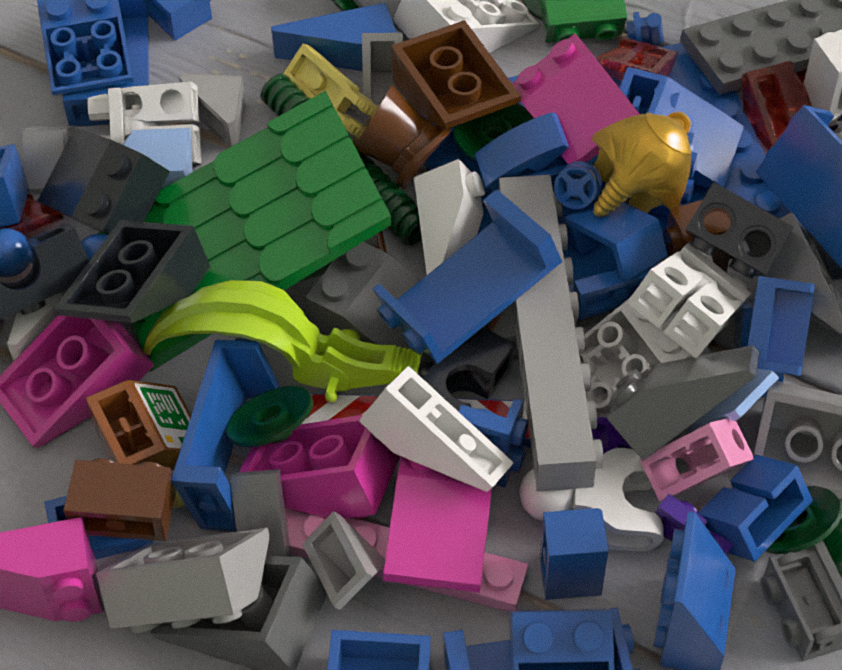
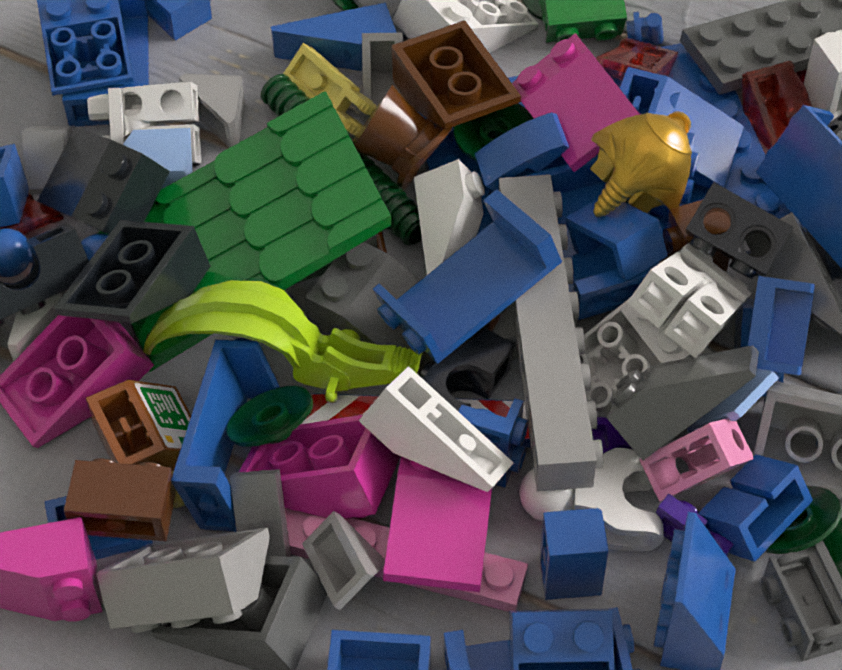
(571, 190): blue wheel -> none

